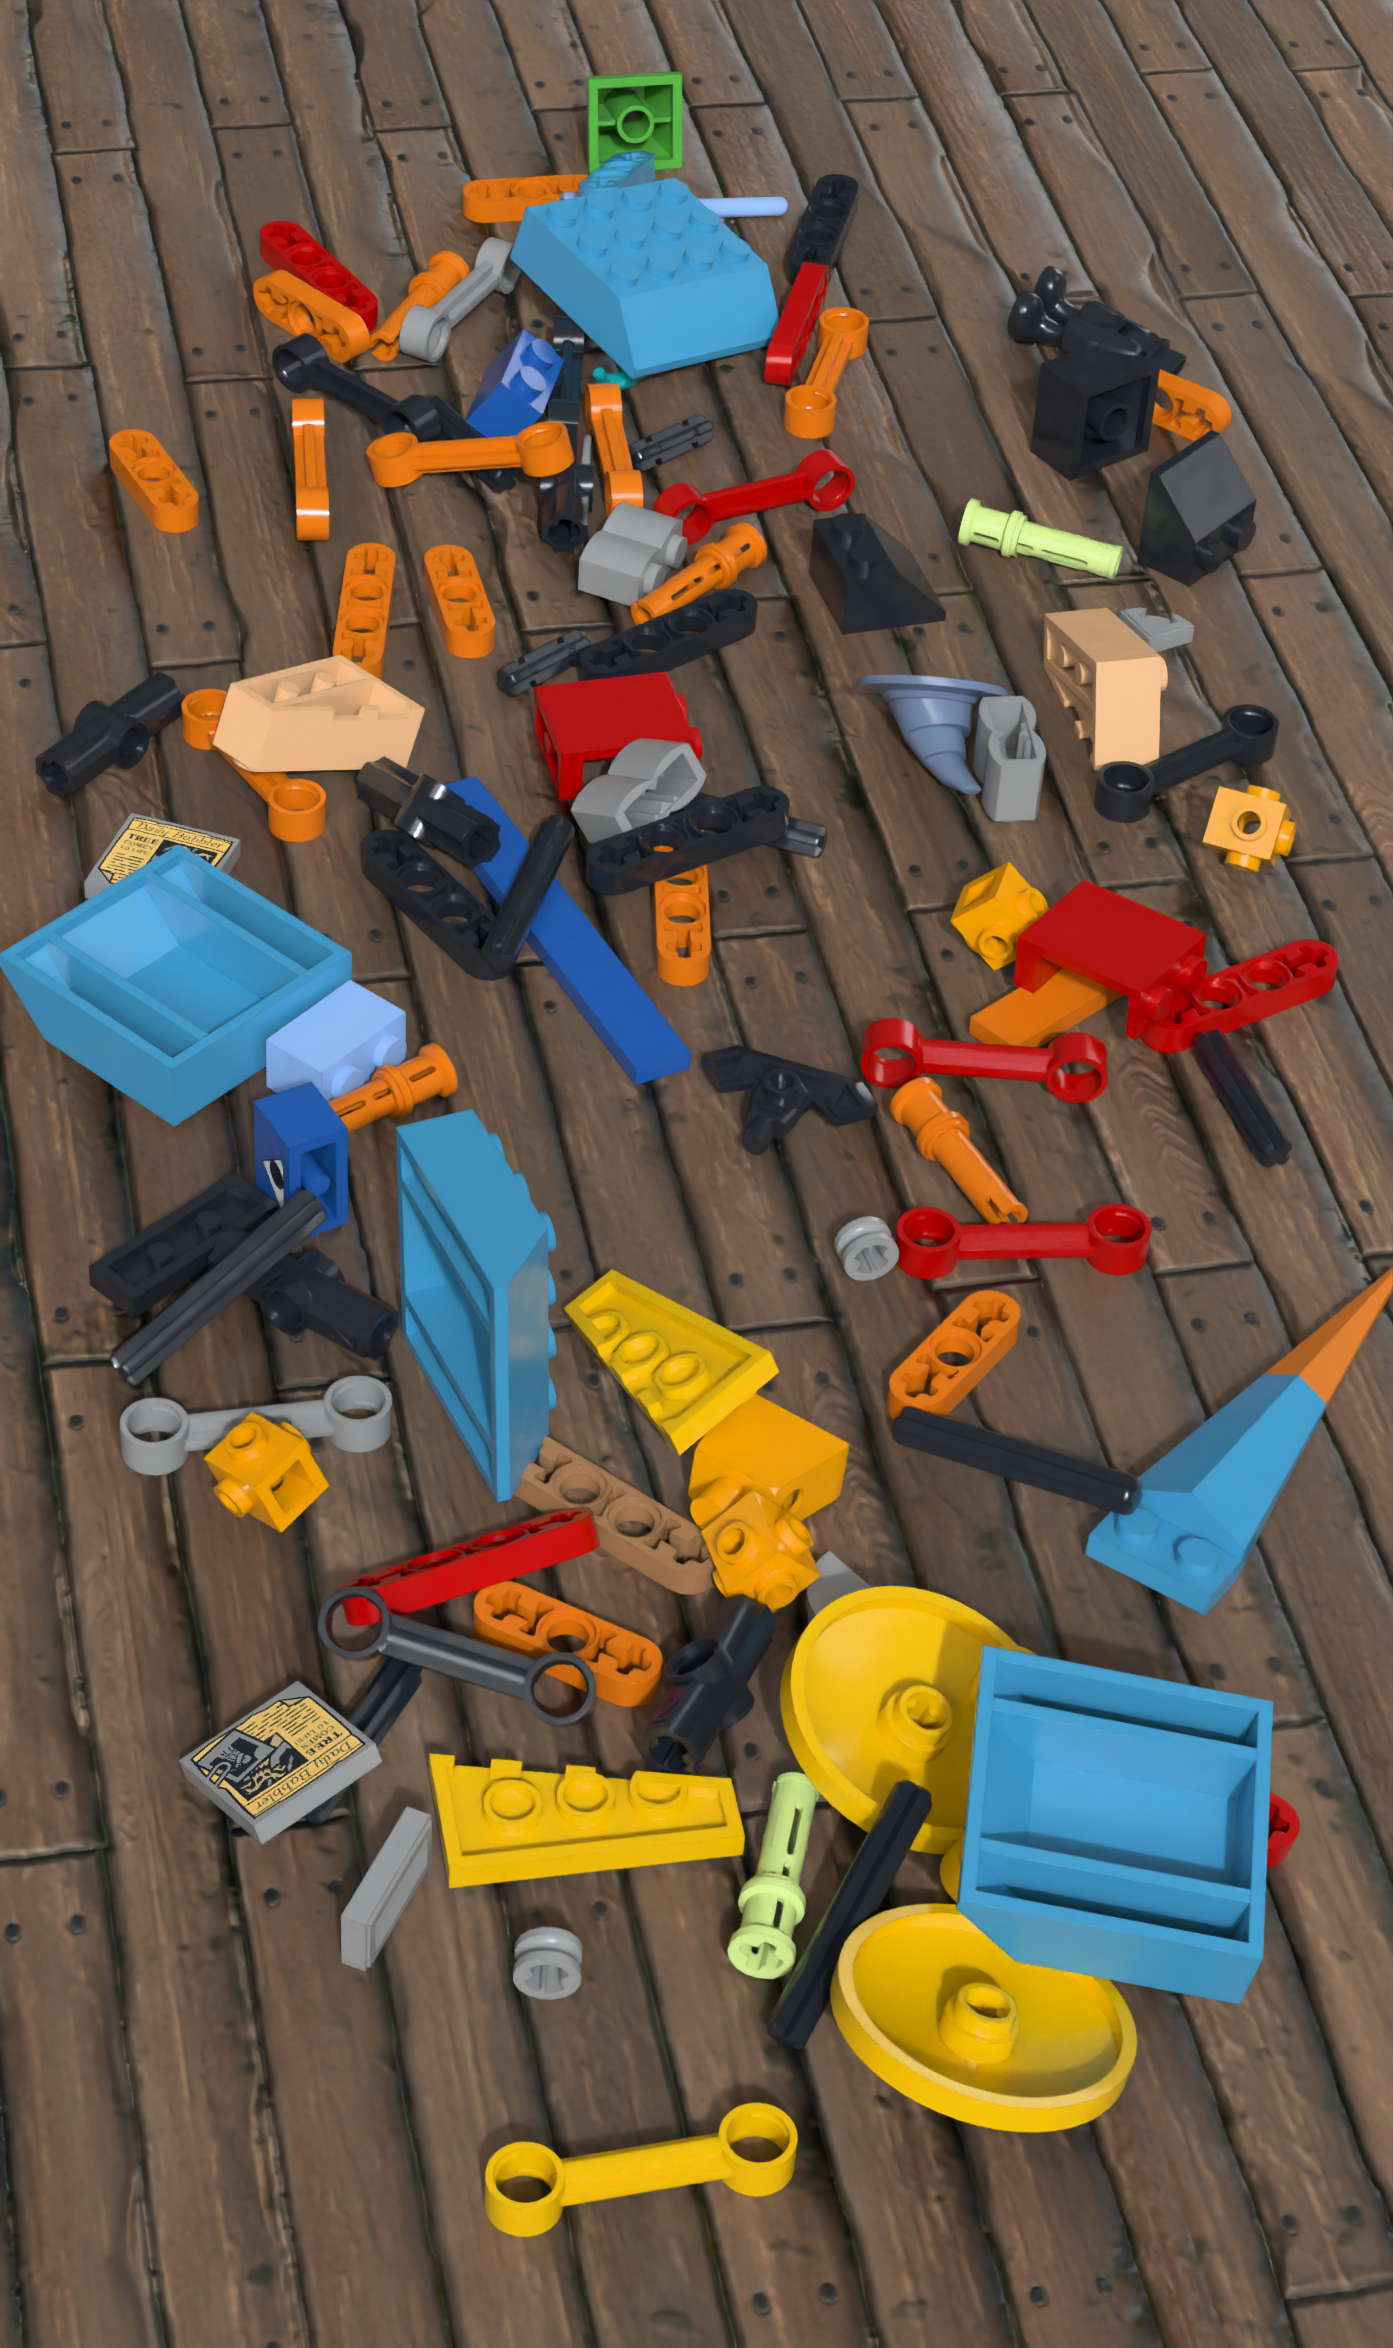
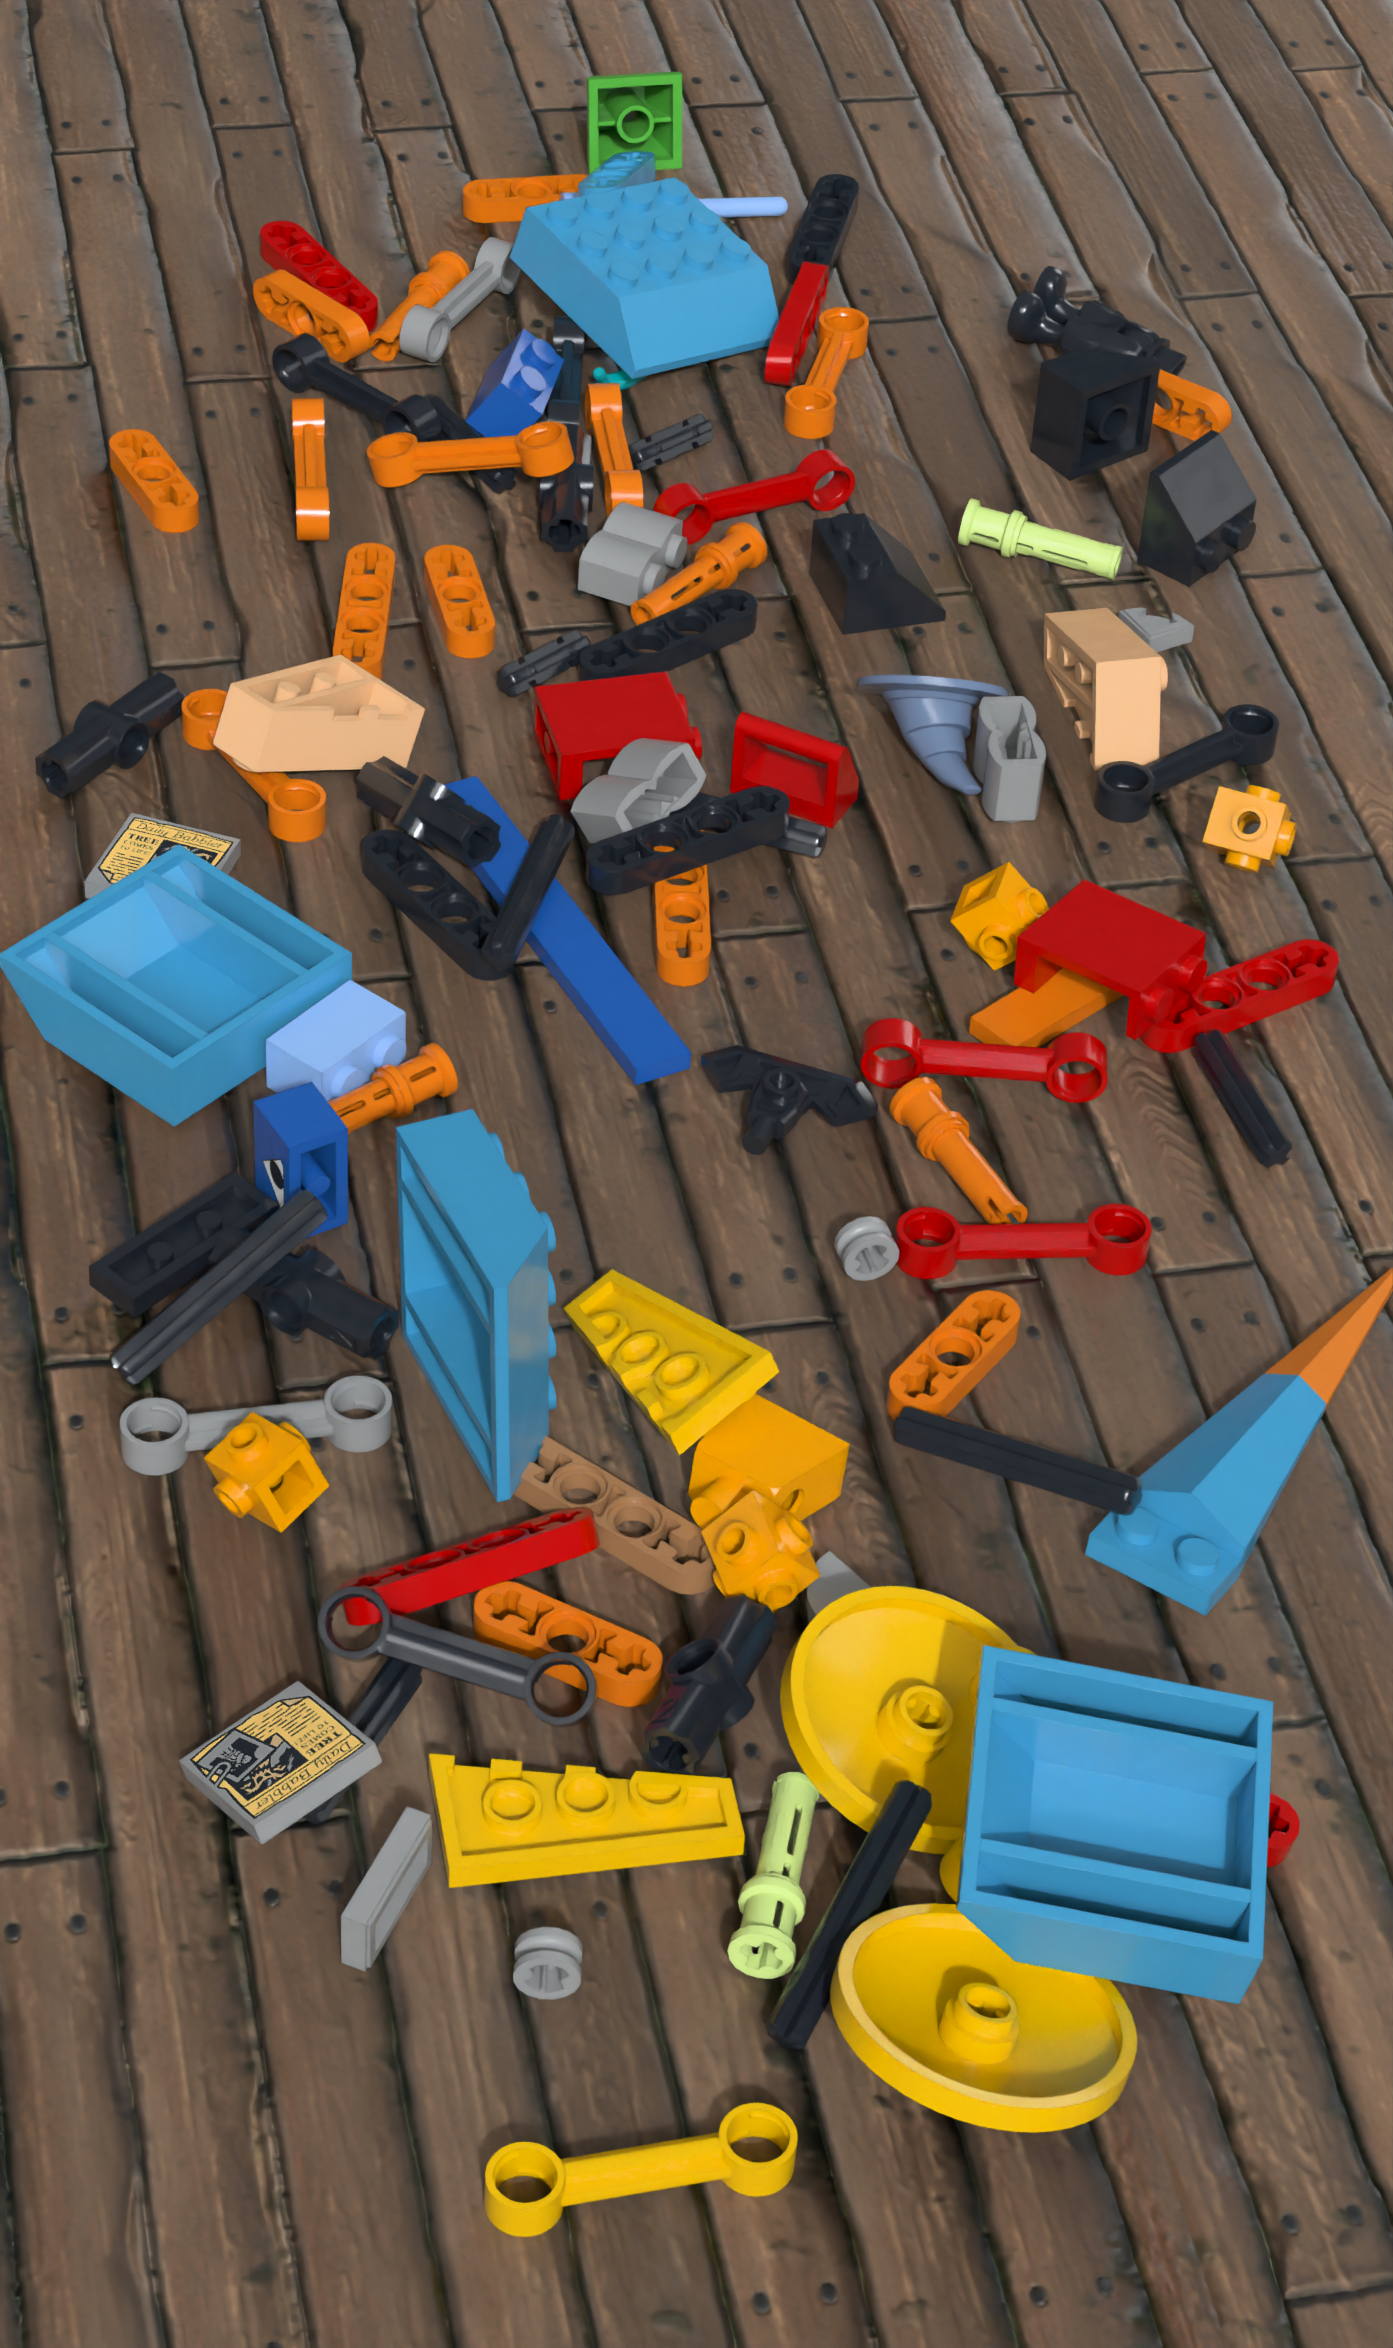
(813, 791): none -> red tile

